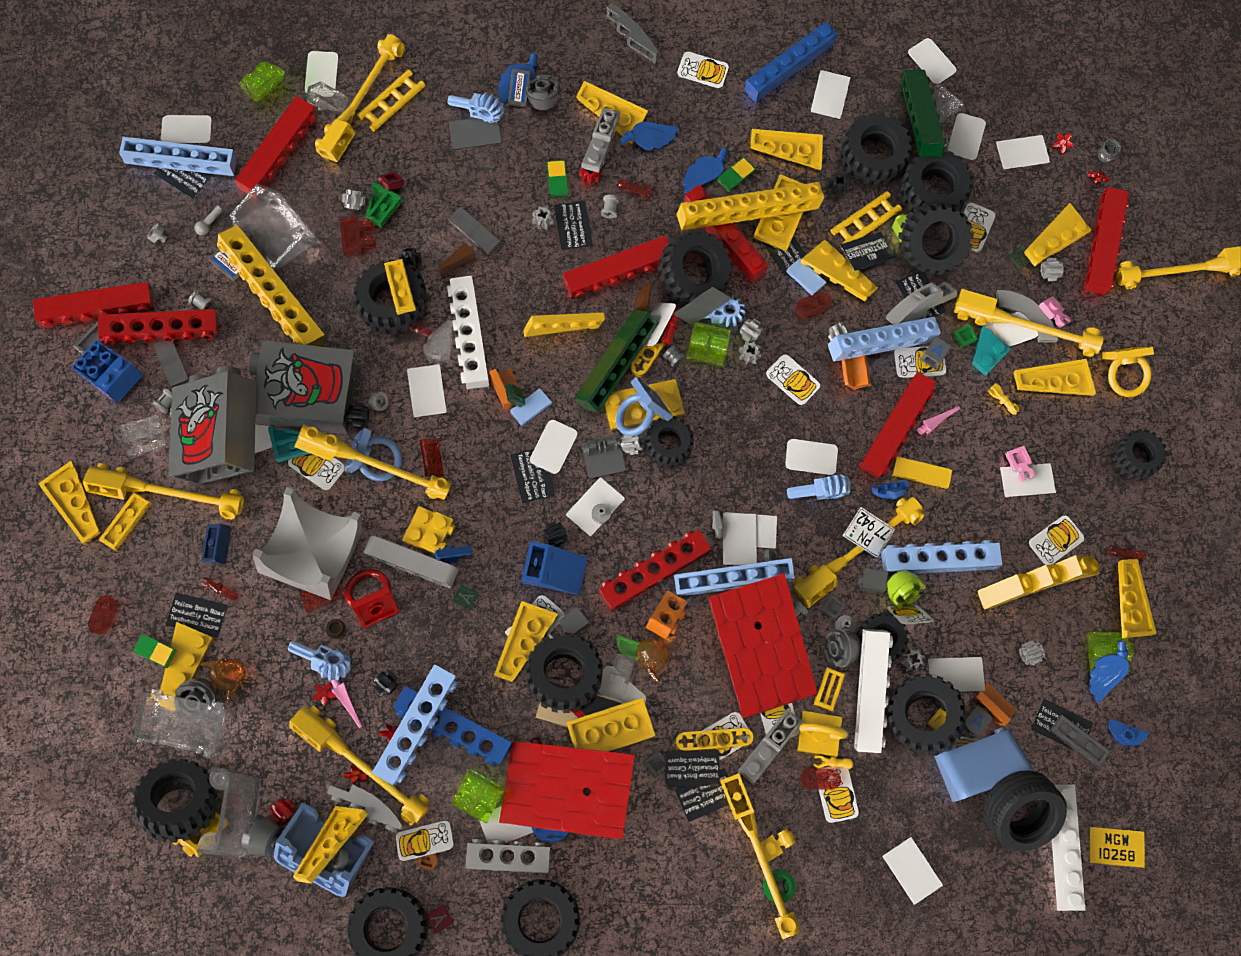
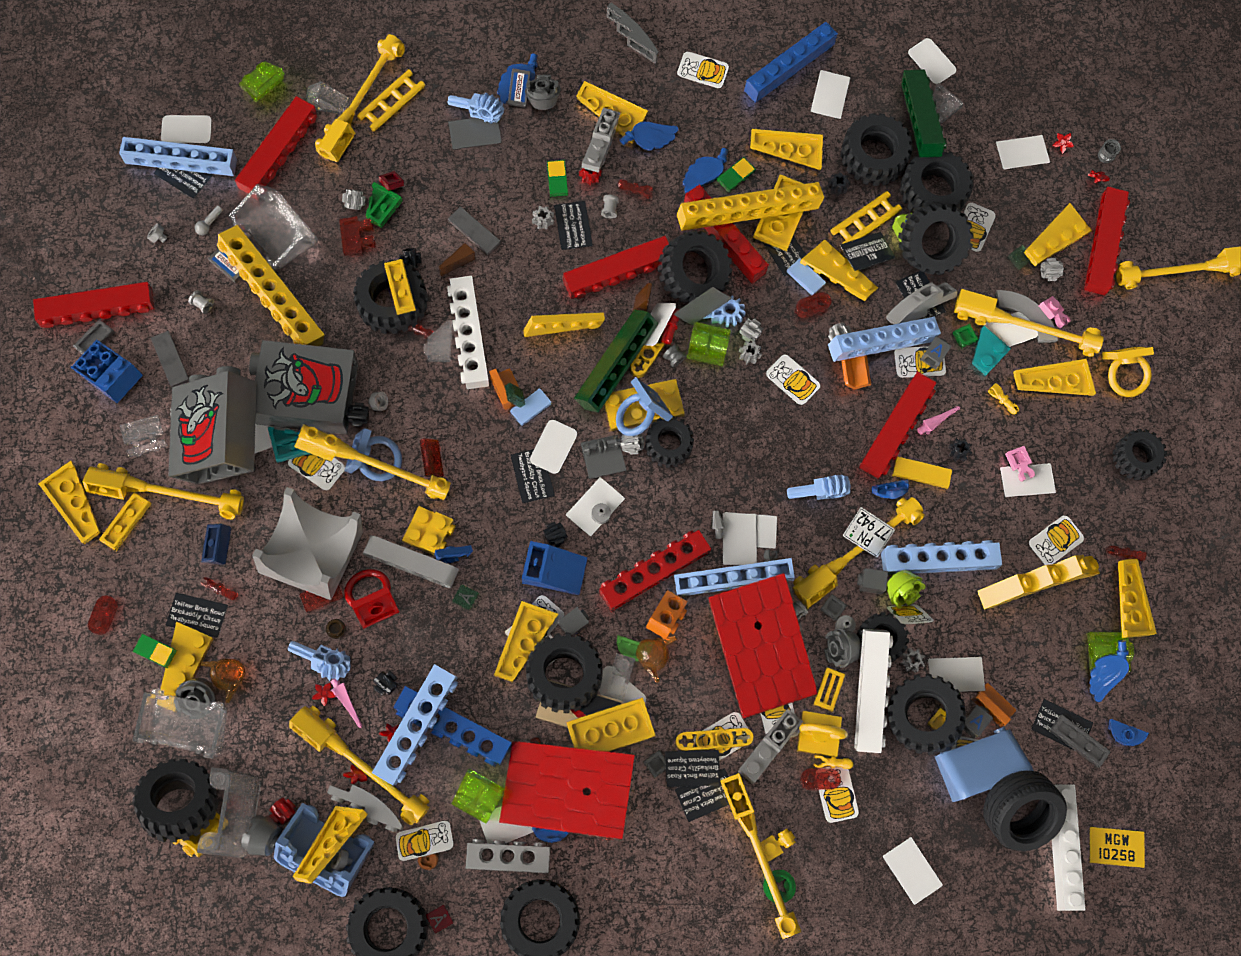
(150, 320): red brick -> none
(164, 401): light grey bush -> none
(321, 67): white sticker -> none
(426, 390): white sticker -> none
(811, 456): white sticker -> none
(965, 450): none -> black gear
(966, 136): white sticker -> none
(1032, 652): light grey gear -> none

